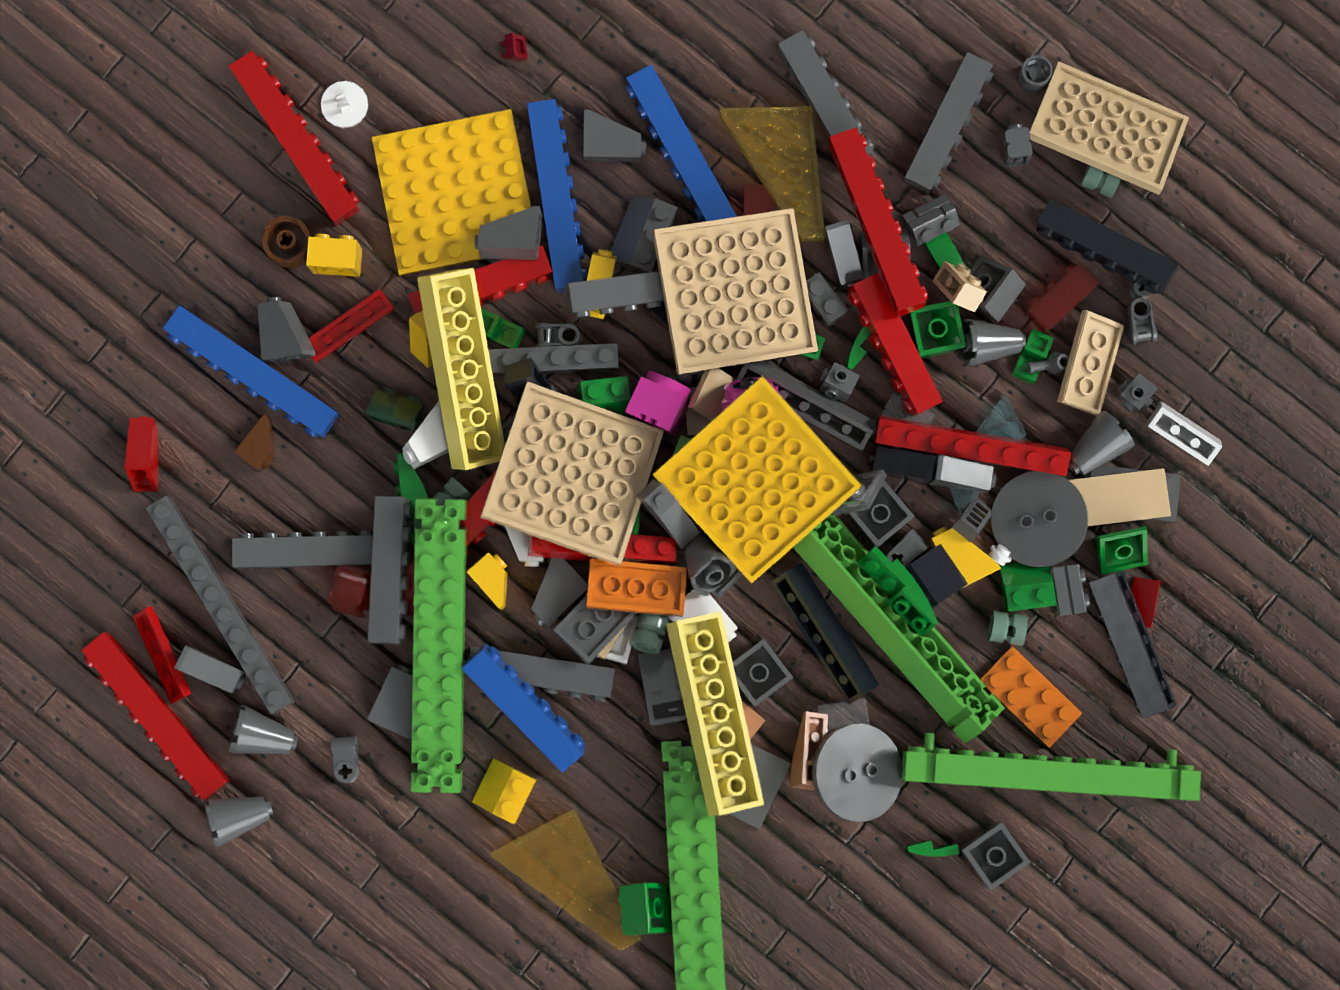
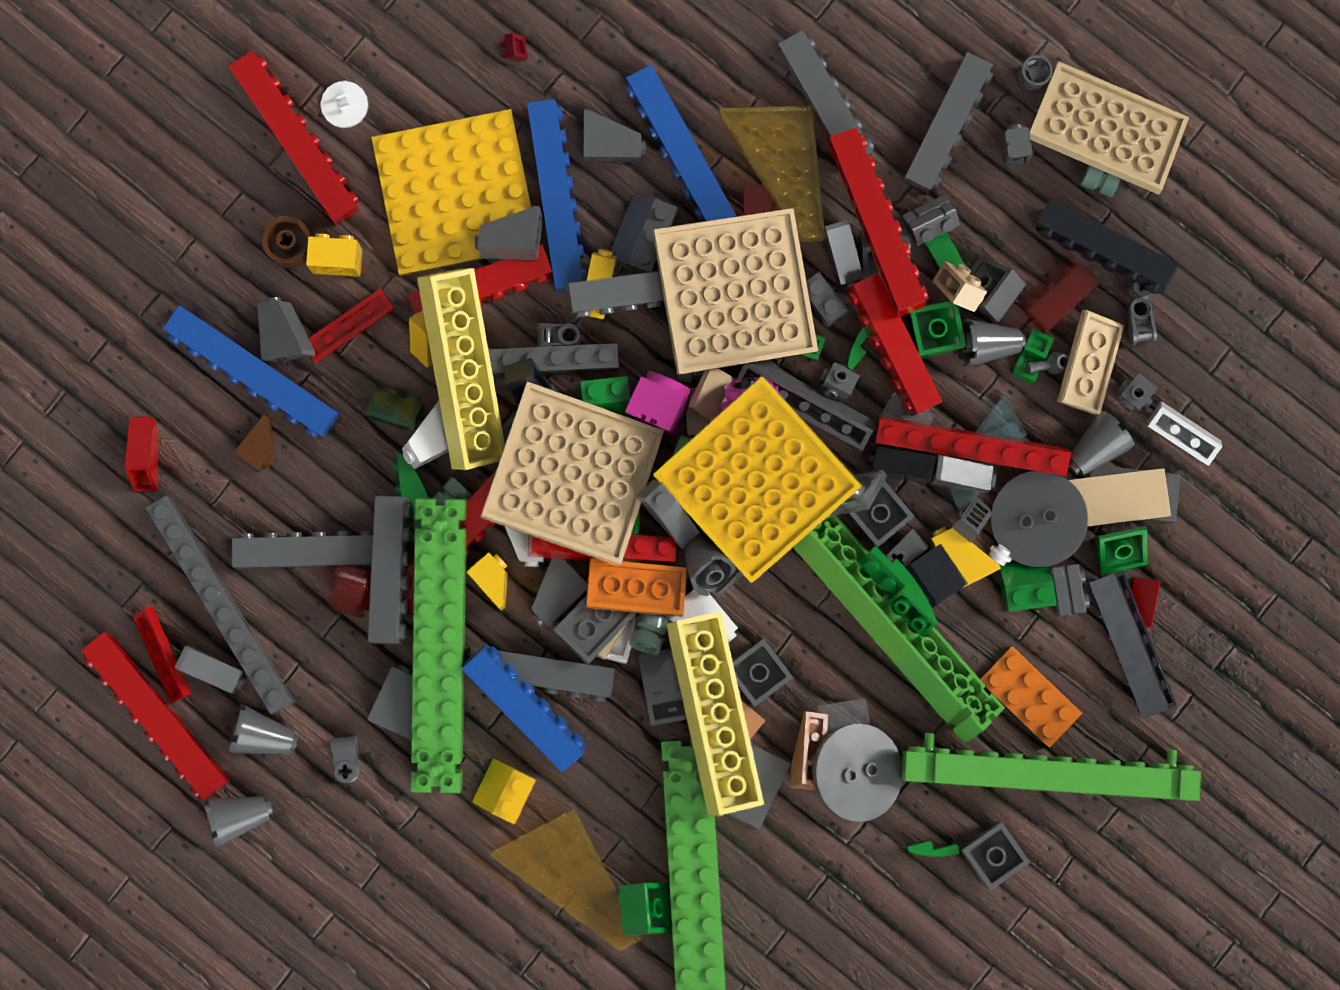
(501, 331): green slope -> none
(824, 633): black brick -> none
(999, 625): sand green wheel -> none

